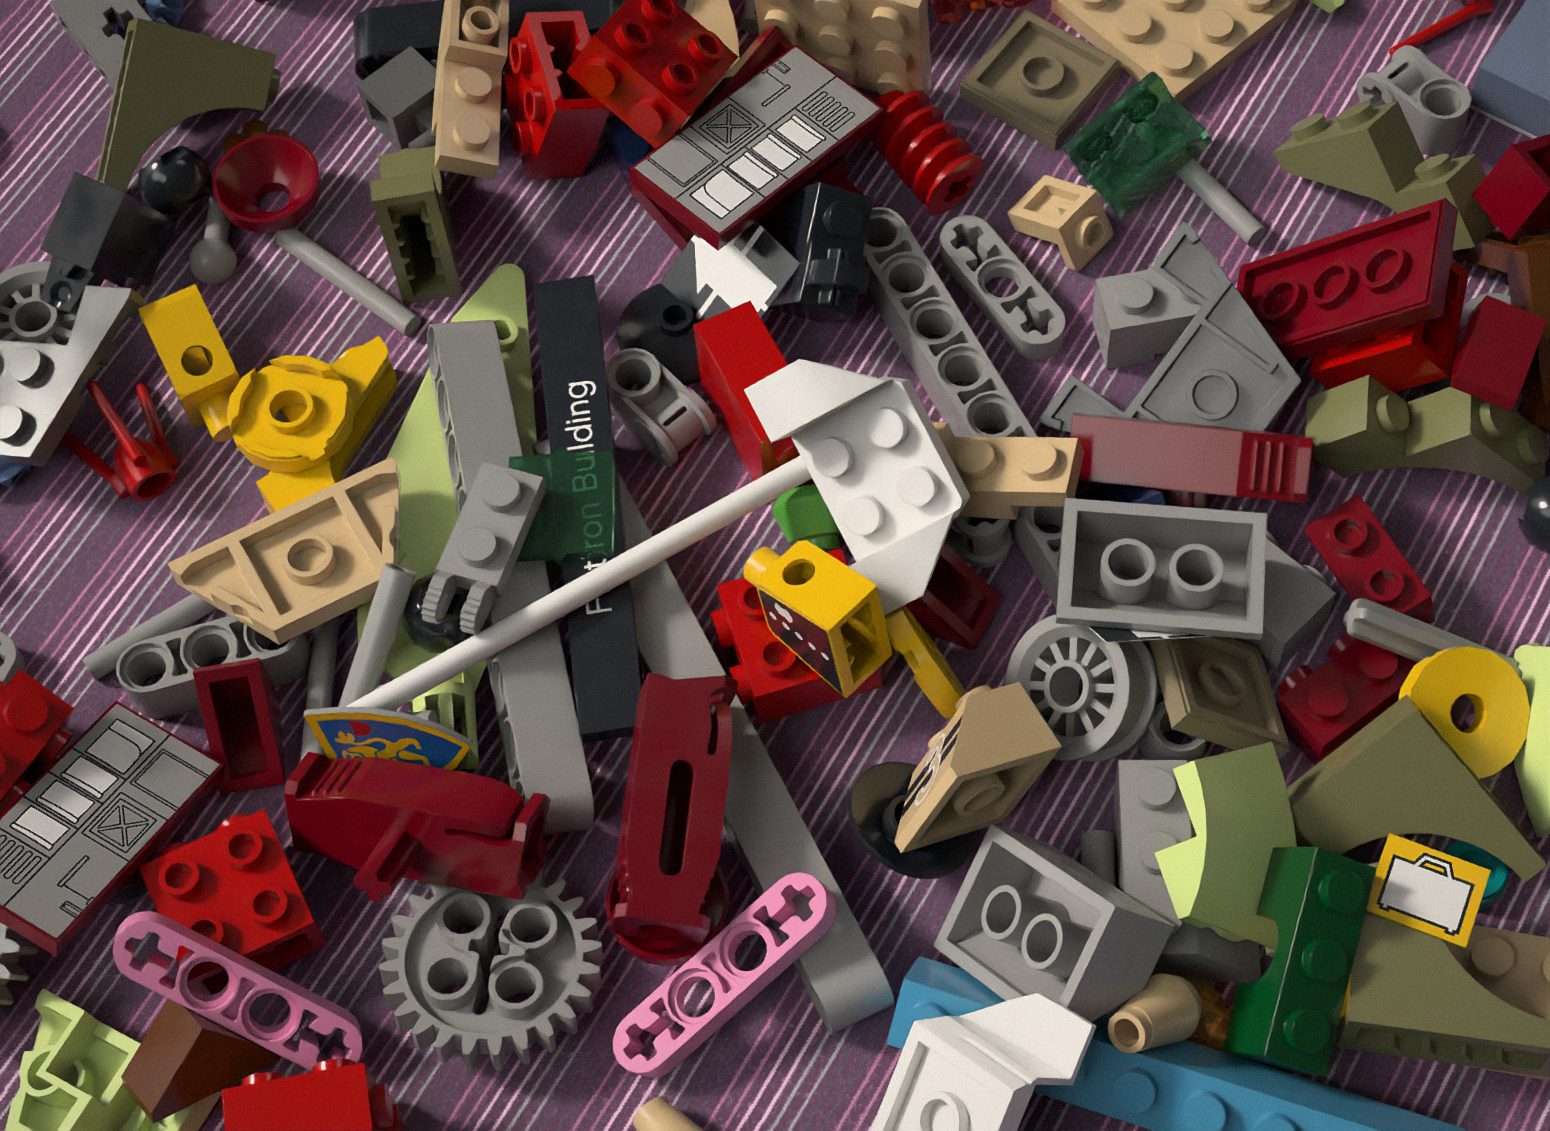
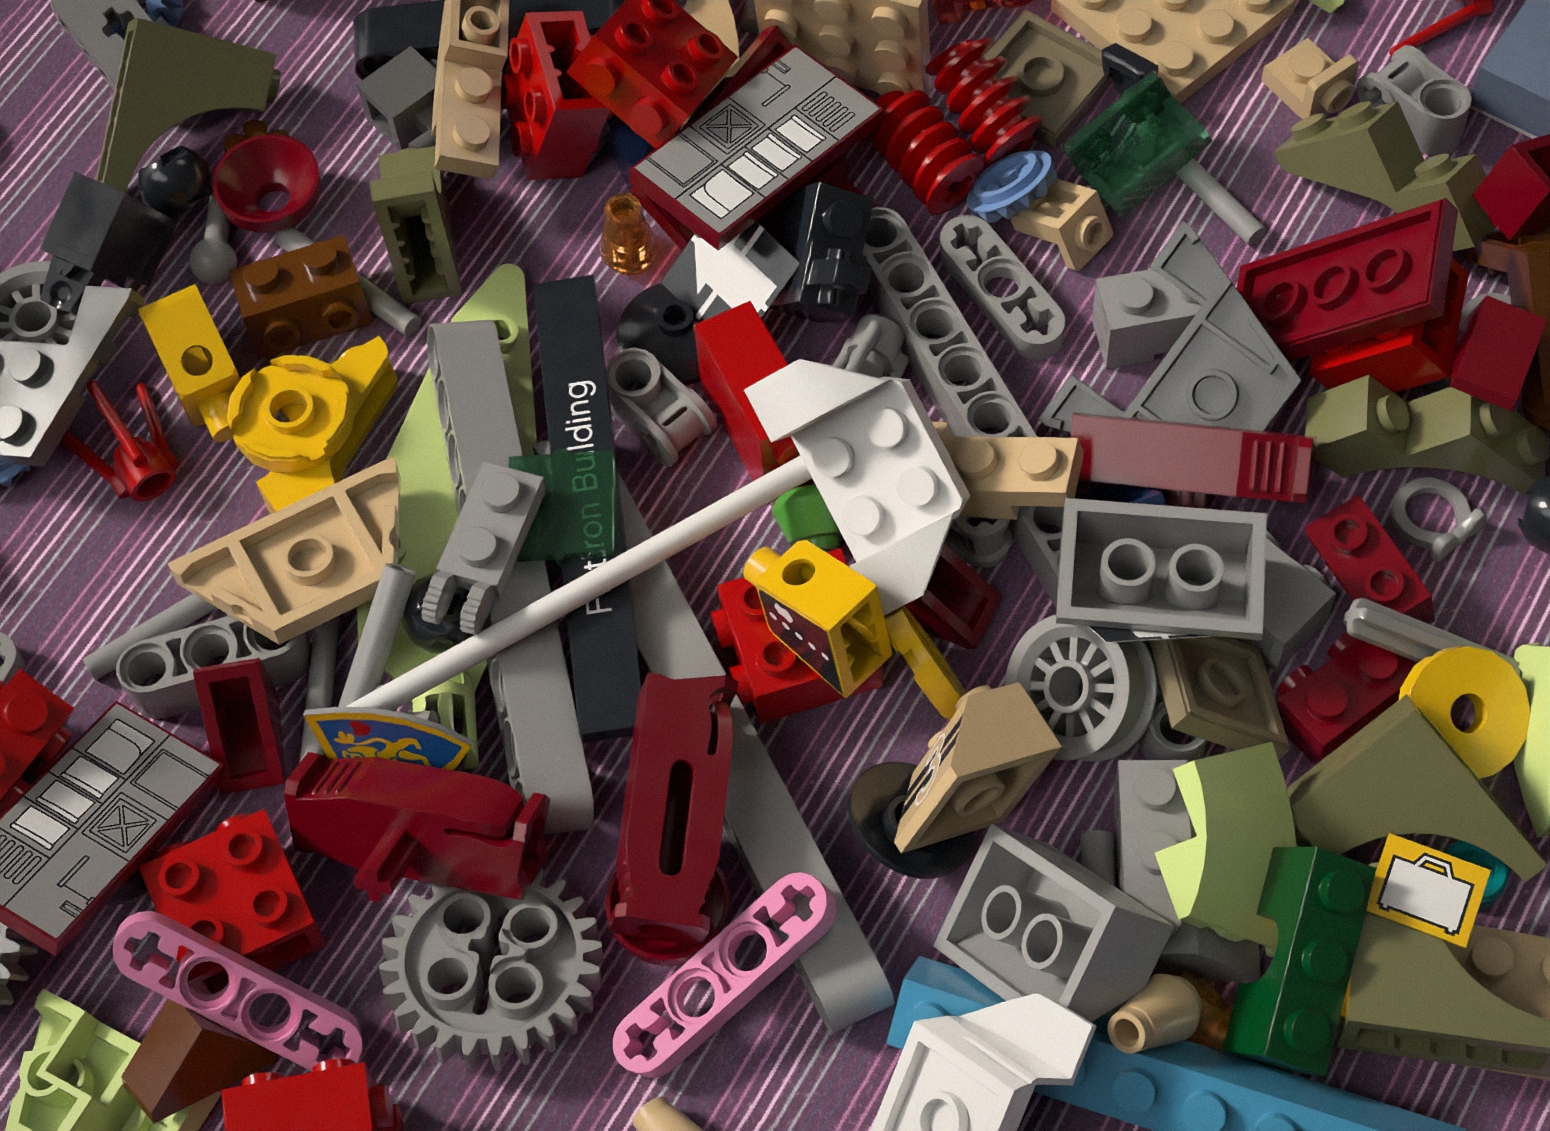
(300, 296): none -> reddish brown bracket
(627, 238): none -> clear orange cone
(874, 349): none -> light grey plant
(983, 99): none -> red piece
(1011, 185): none -> medium blue gear
(1125, 66): none -> black tile
(1311, 80): none -> tan bracket
(1438, 543): none -> light grey piece

